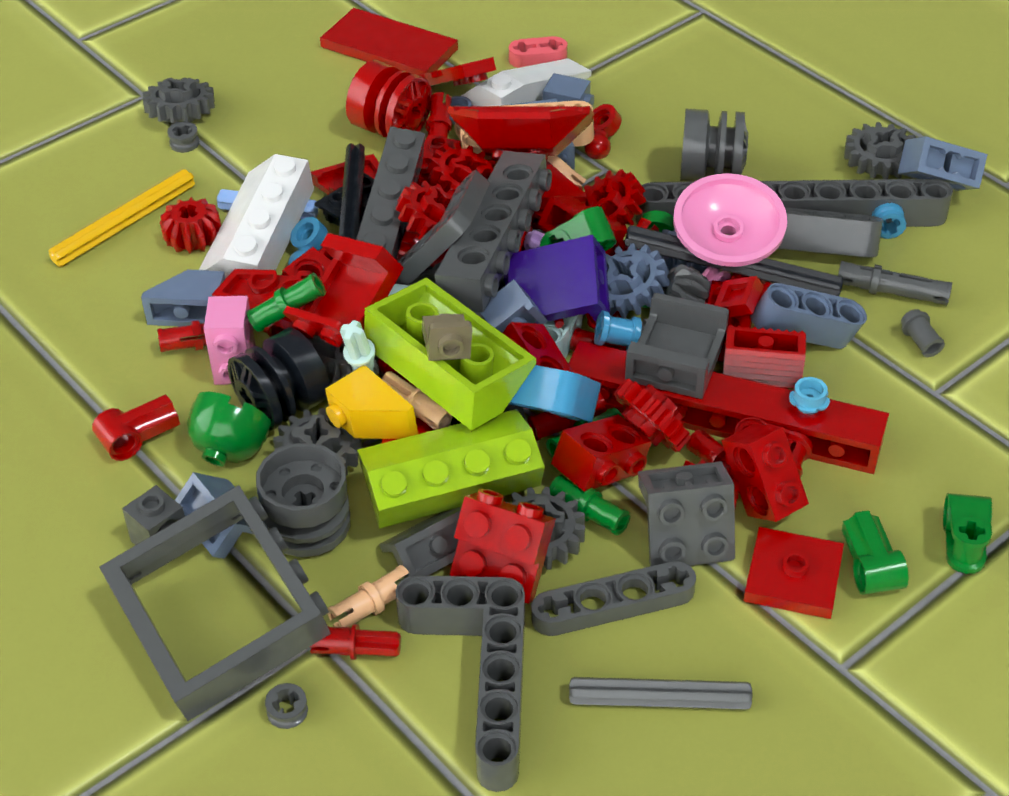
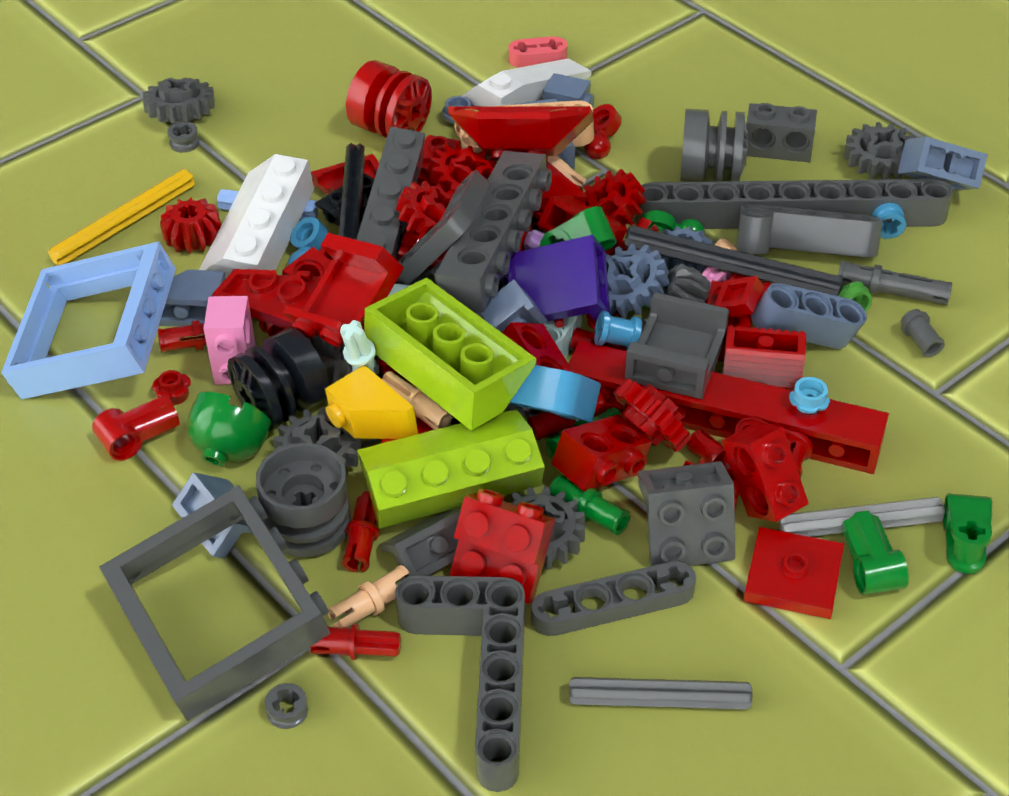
(142, 267): none -> light blue window
(151, 514): dark grey brick -> none
(173, 385): none -> red plate
(294, 296): green pin -> none
(361, 534): none -> red axle
(388, 41): red tile -> none
(438, 121): red pin -> none
(447, 337): dark tan bracket -> none
(463, 73): red wing -> none
(730, 206): bright pink dish -> none
(786, 133): none -> dark grey brick
(857, 292): none -> bright green plate
(890, 514): none -> light grey axle

